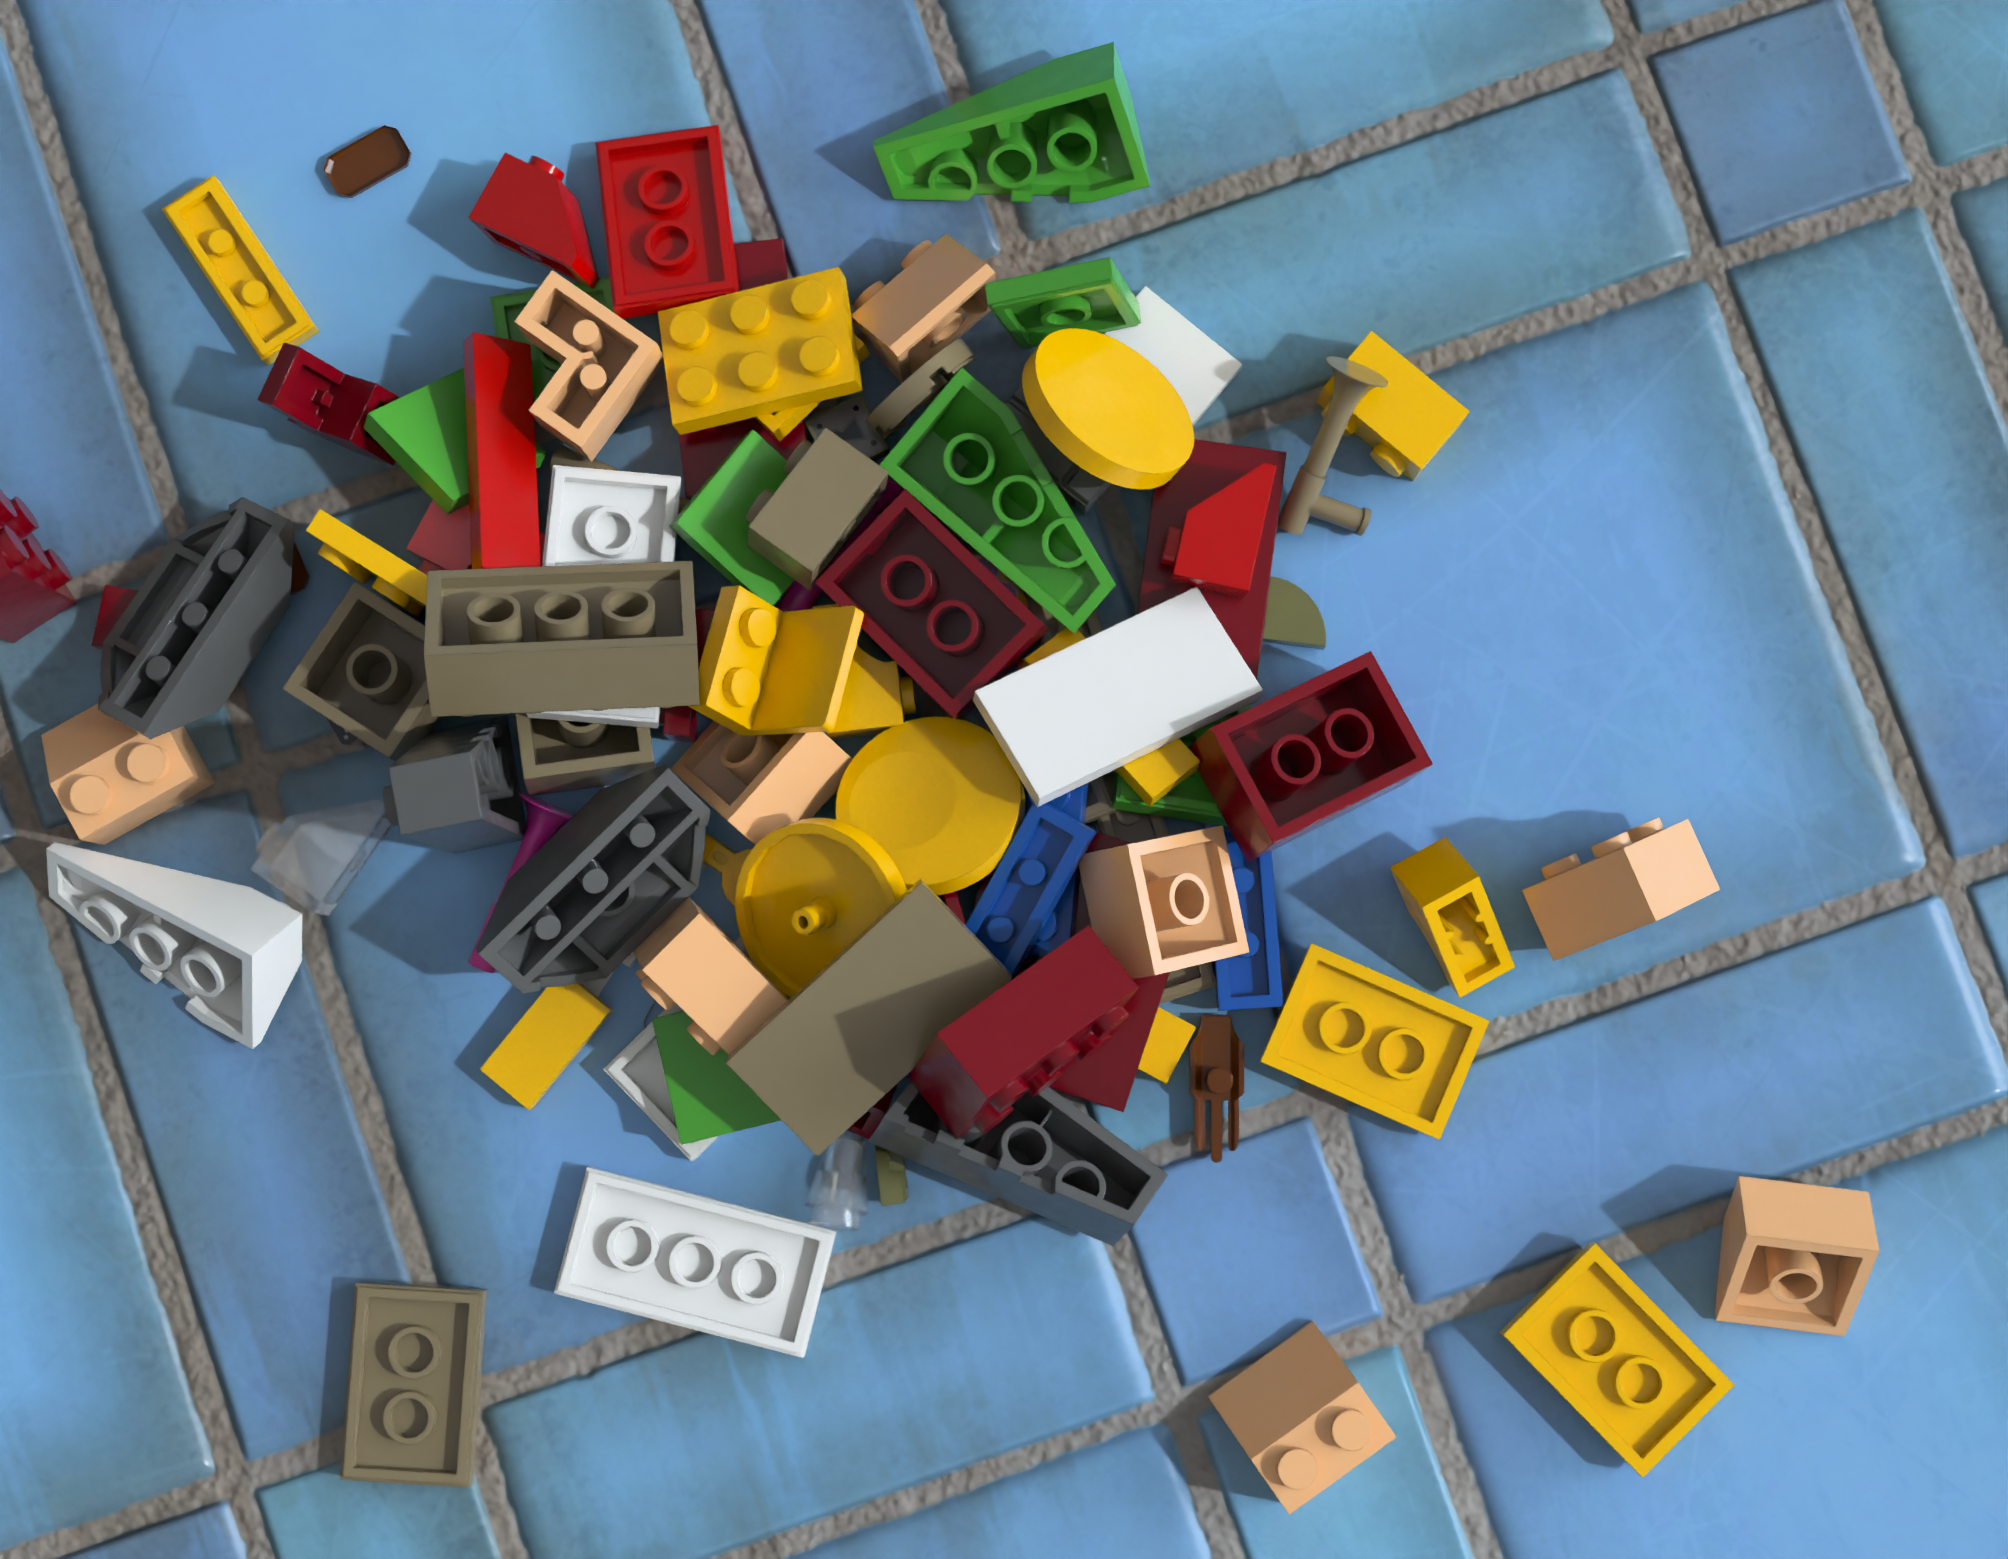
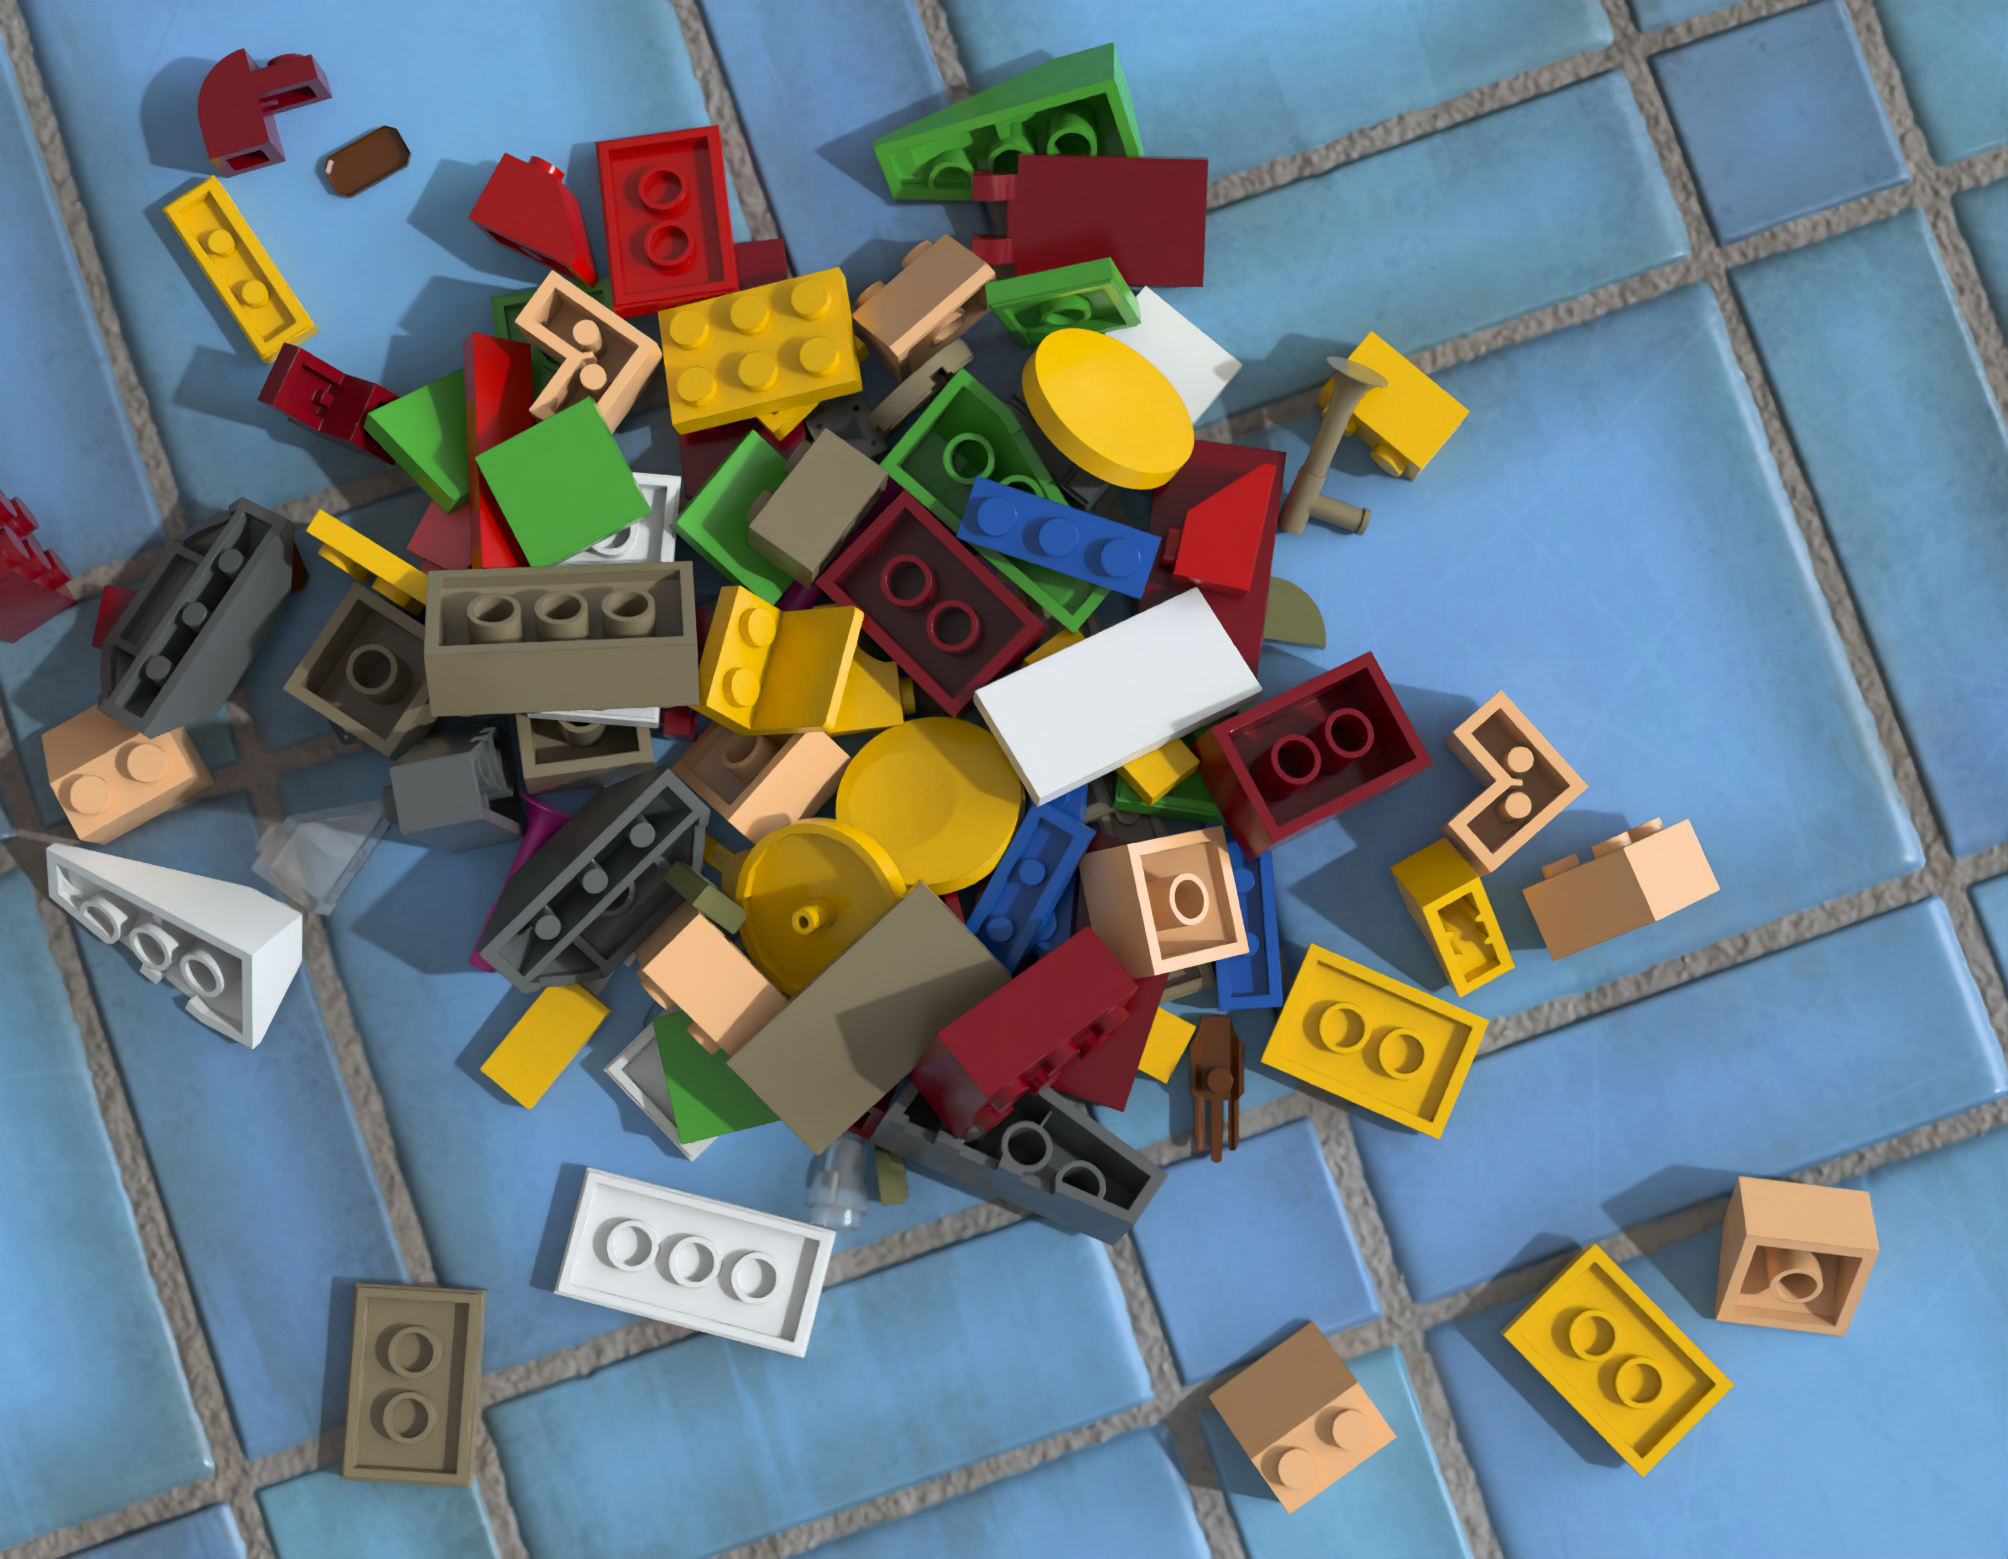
(240, 104): none -> dark red brick
(563, 485): none -> bright green tile
(706, 896): none -> olive tile
(1058, 537): none -> blue plate
(1095, 207): none -> dark red tile
(1521, 780): none -> light nougat brick

